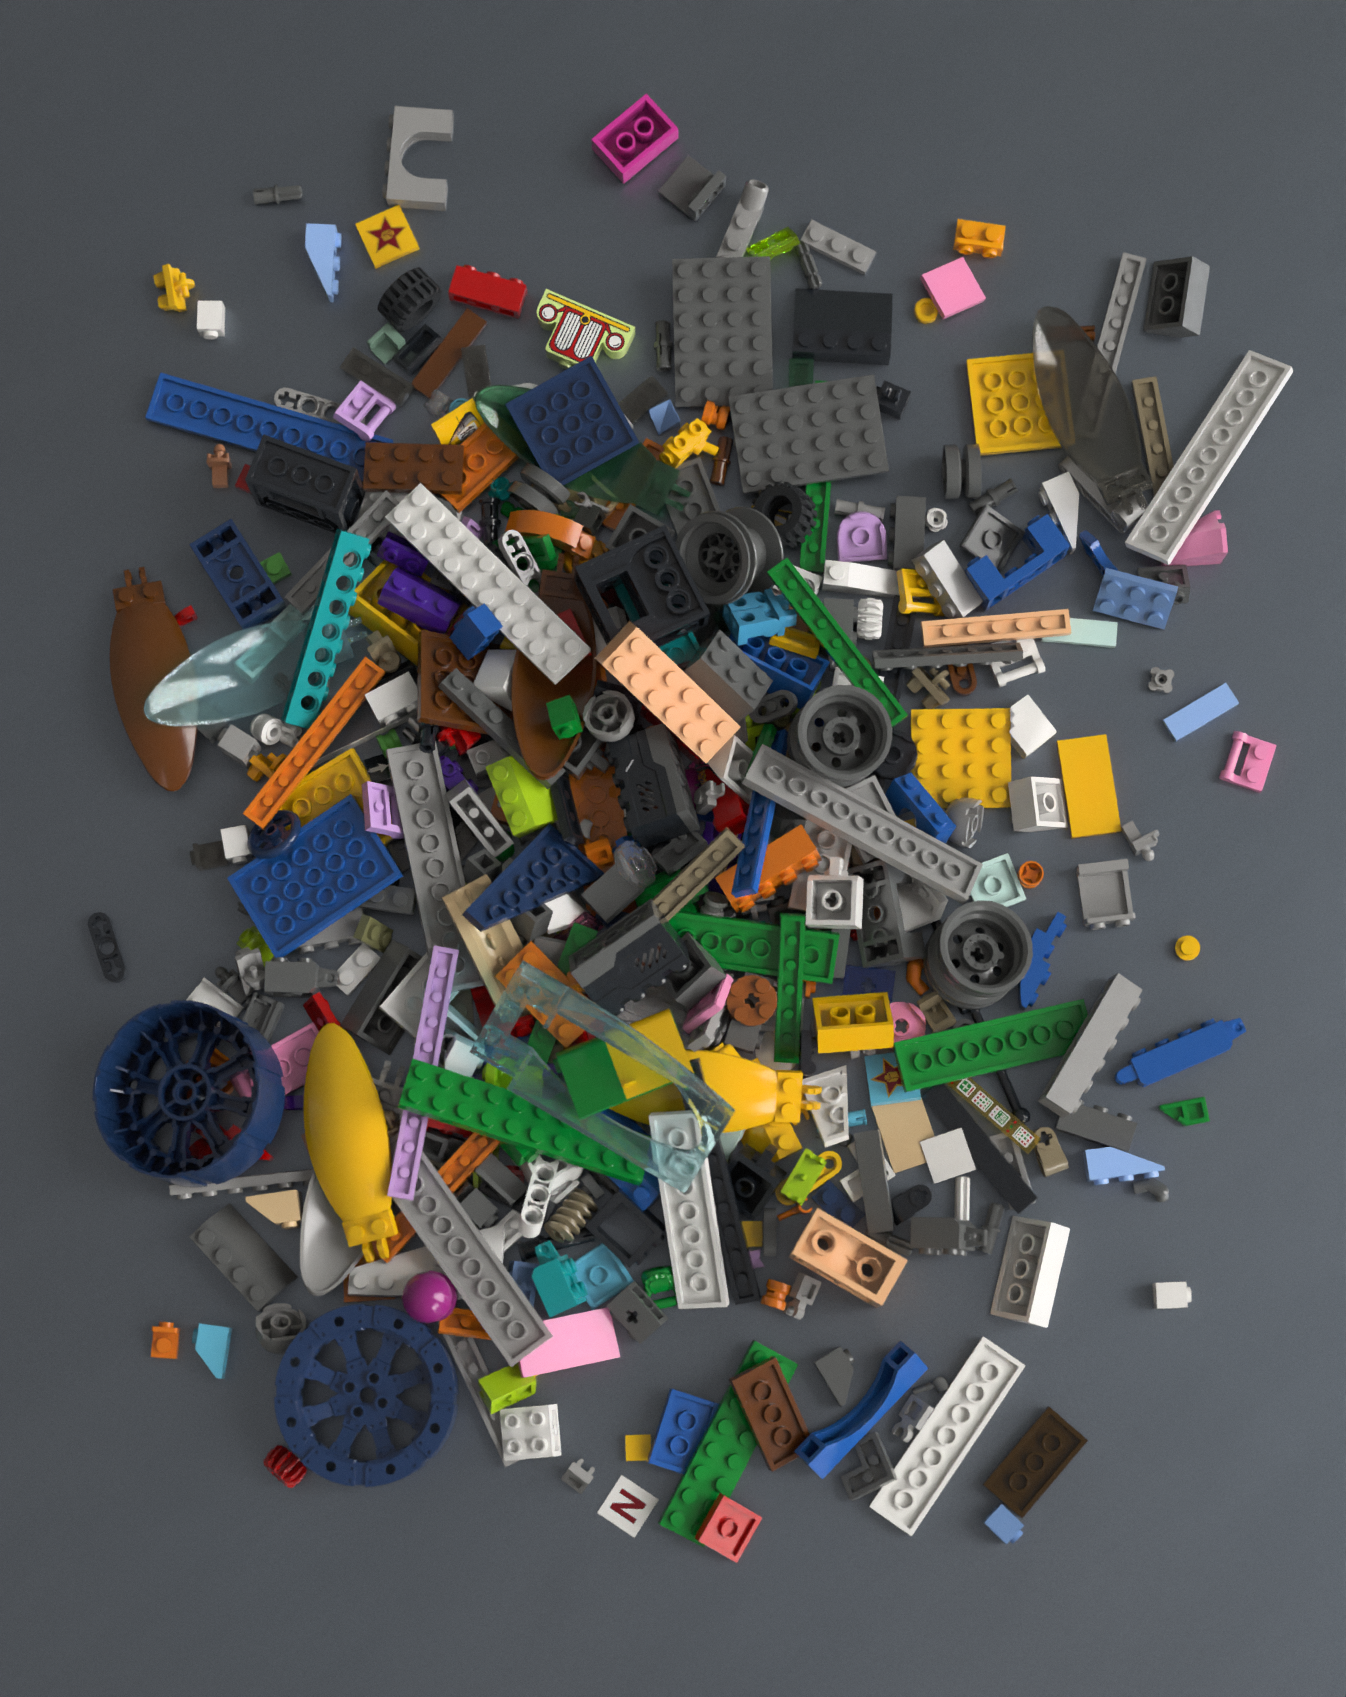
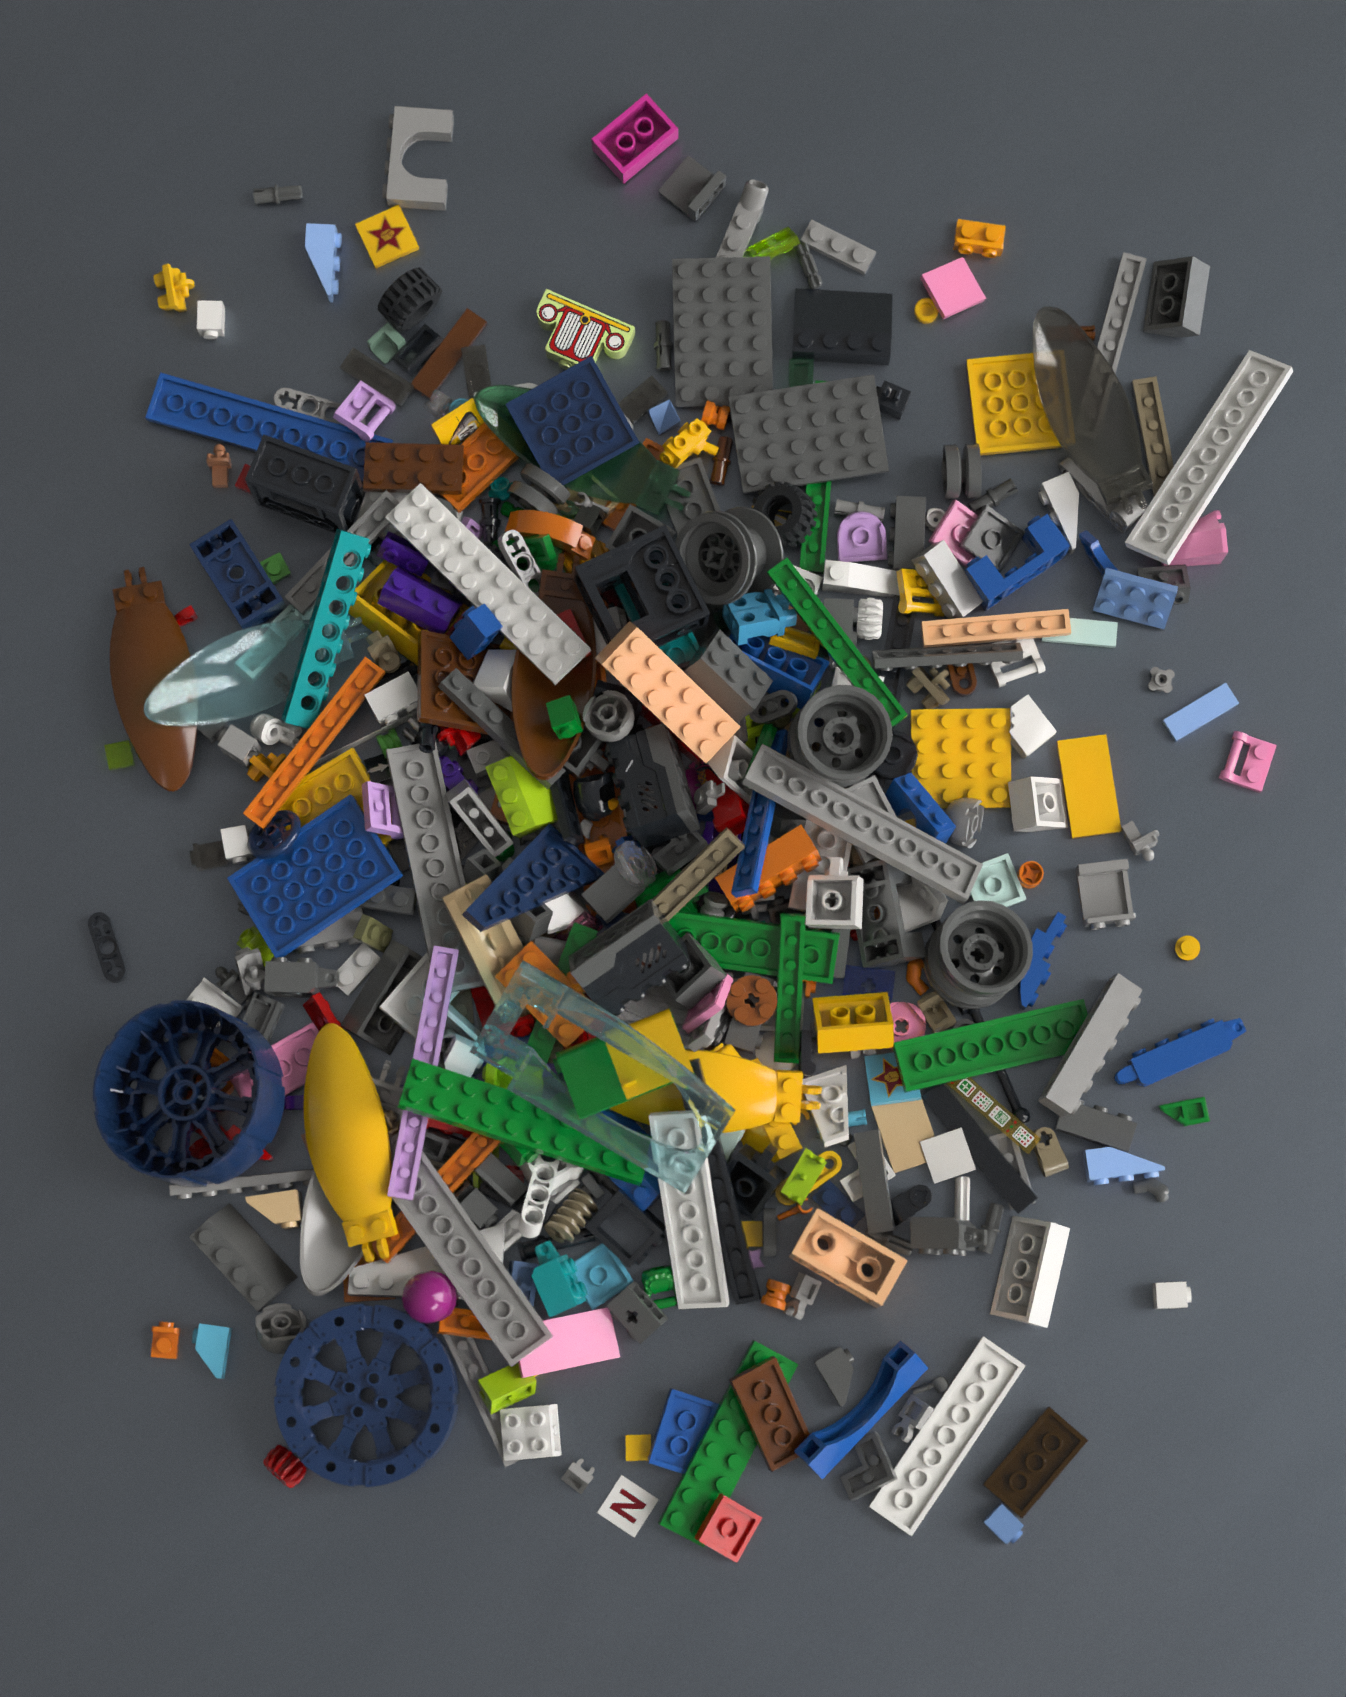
(119, 755): none -> clear neon green tile
(488, 291): red brick -> none
(595, 796): none -> black piece
(953, 529): none -> bright pink plate

